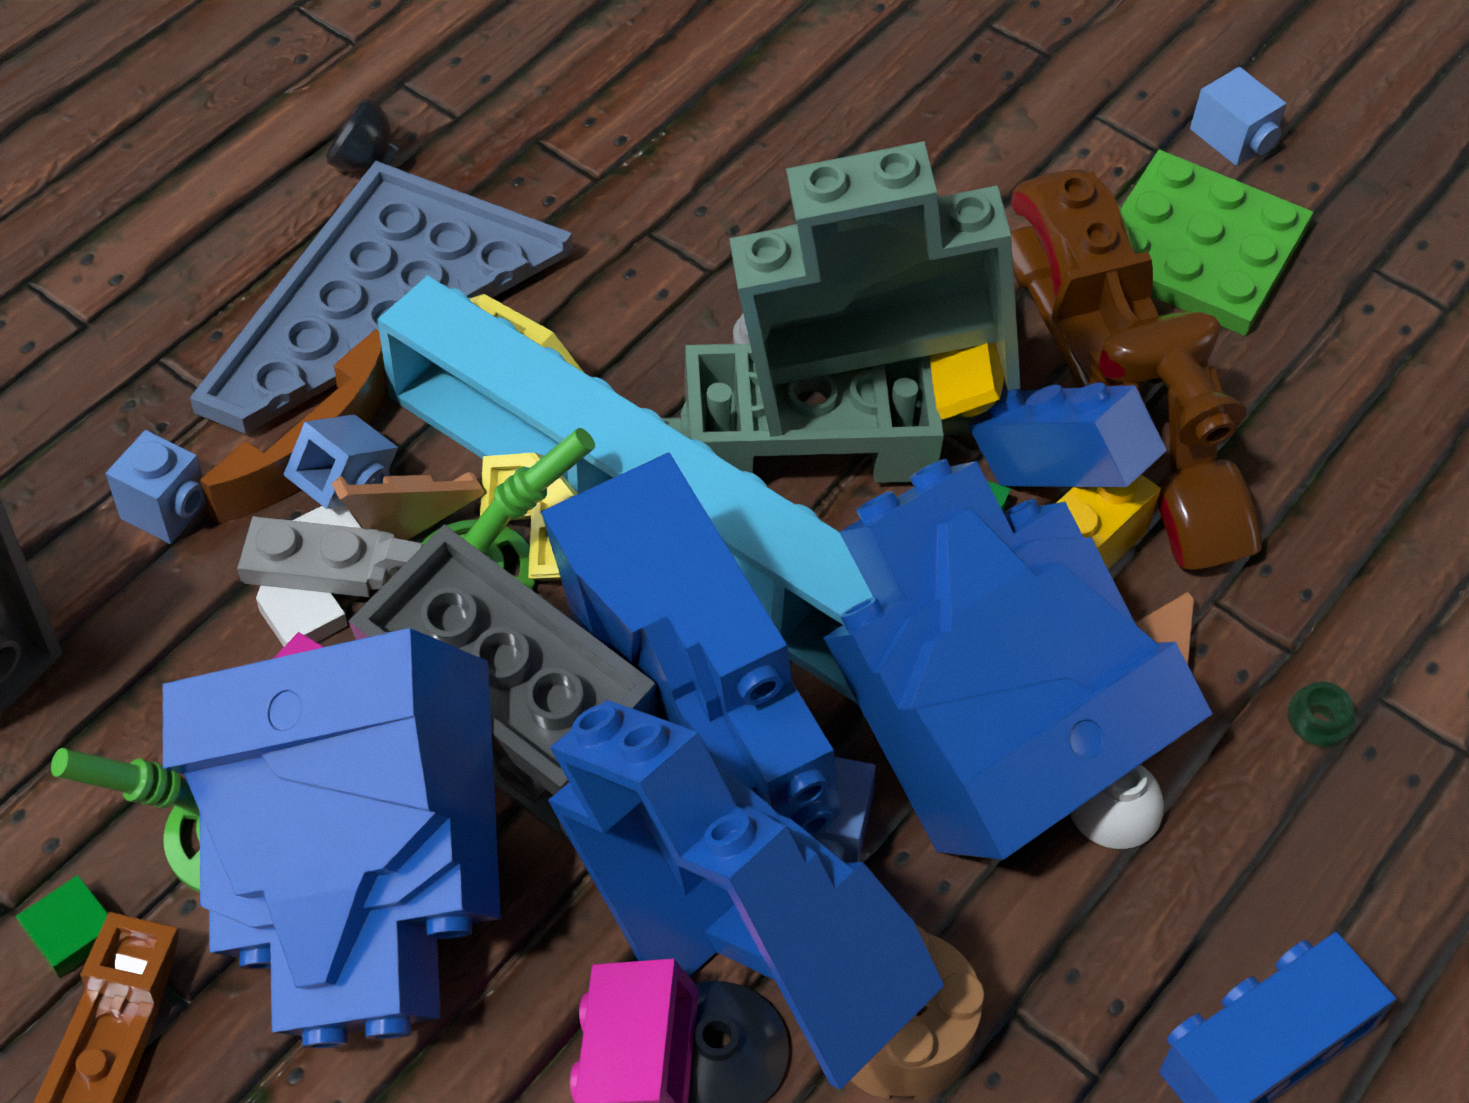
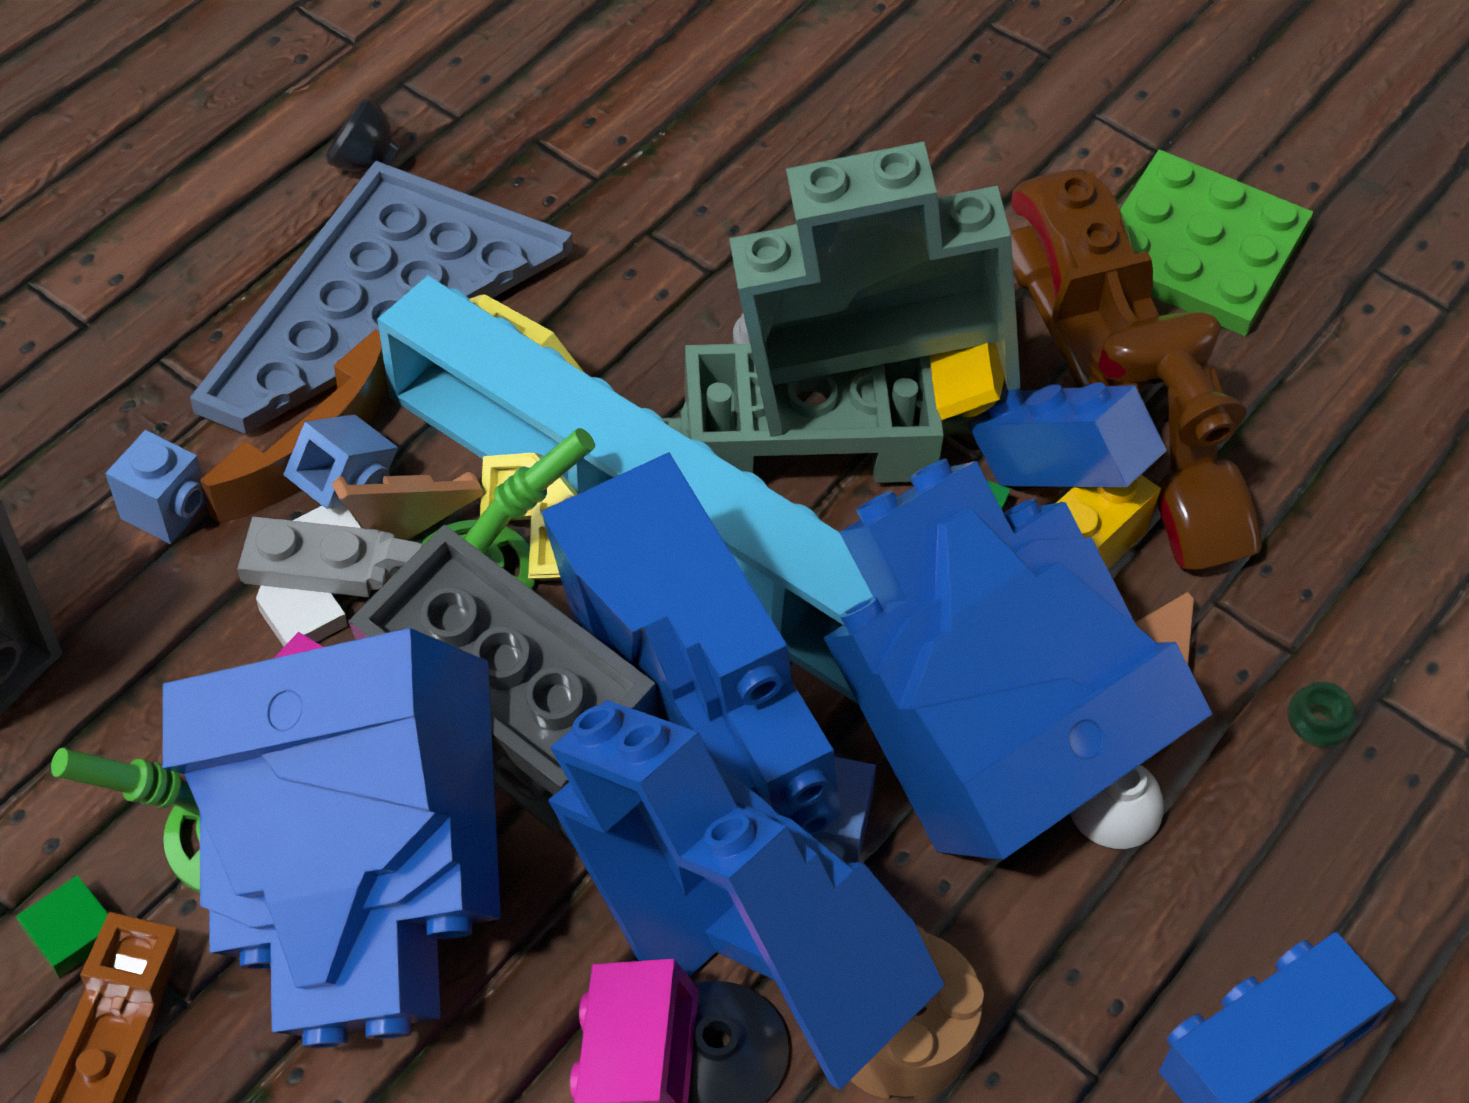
(1238, 116): medium blue brick -> none

